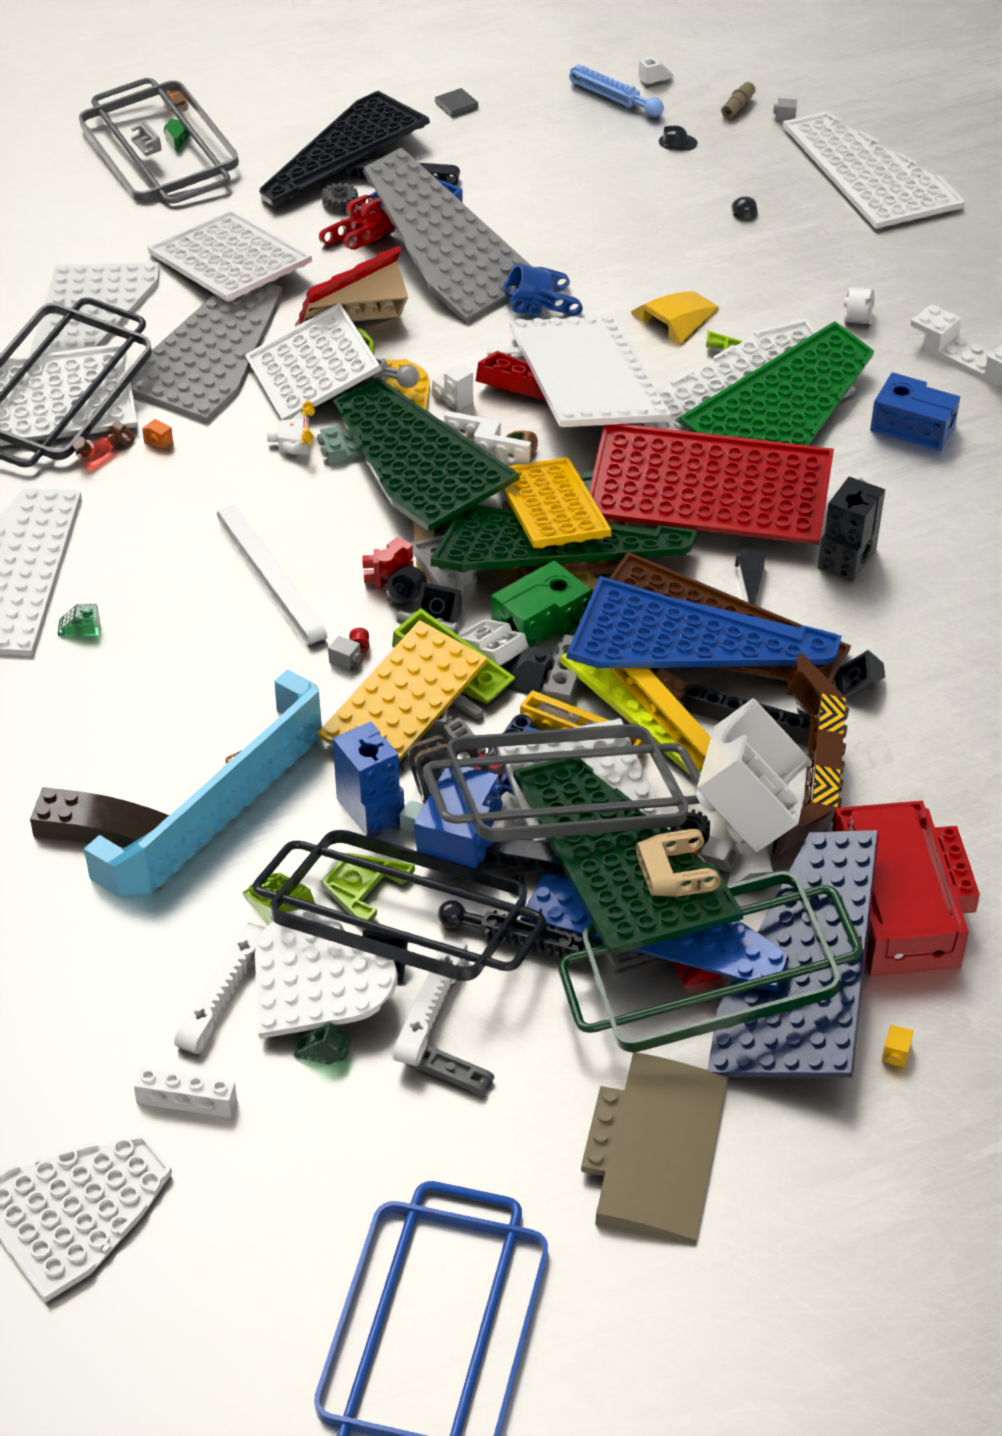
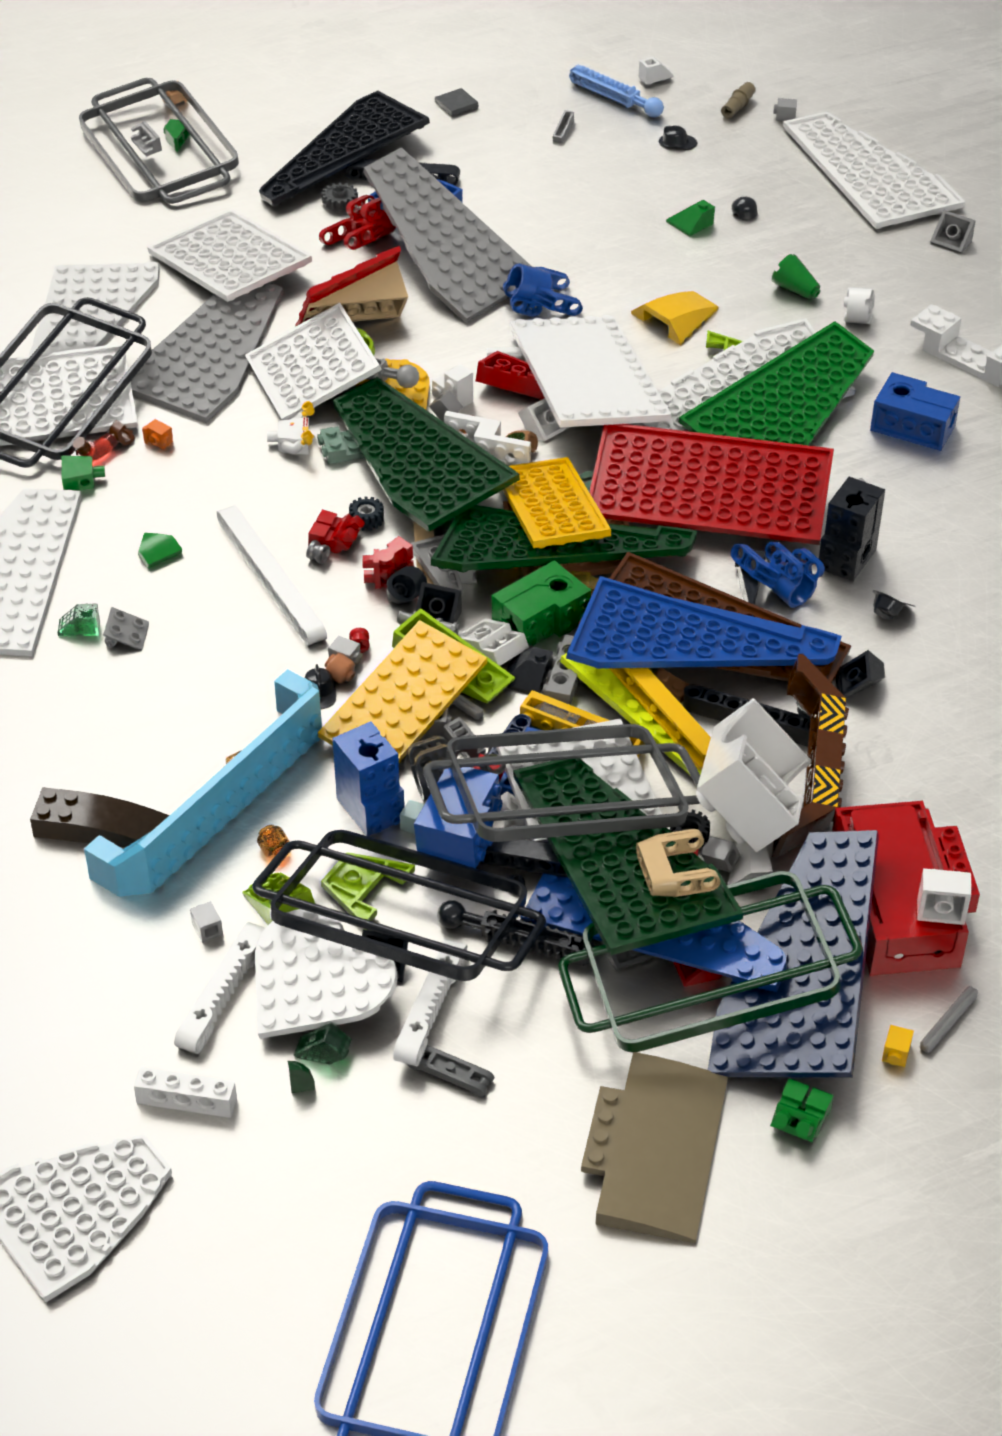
(79, 472): none -> green torso
(125, 629): none -> light grey hinge
(158, 548): none -> green slope
(206, 921): none -> brick
(271, 840): none -> clear orange head
(300, 1077): none -> dark green brick
(318, 552): none -> flat silver wheel
(325, 683): none -> black piece
(335, 531): none -> red hips
(340, 668): none -> nougat head
(372, 507): none -> black bush
(443, 403): none -> light grey brick
(540, 420): none -> white slope
(563, 126): none -> light grey piece
(693, 218): none -> green slope
(784, 573): none -> blue piece
(796, 277): none -> green cone
(799, 1113): none -> green hips
(887, 606): none -> black piece
(944, 896): none -> white brick
(948, 1019): none -> light grey axle
(953, 231): none -> light grey slope

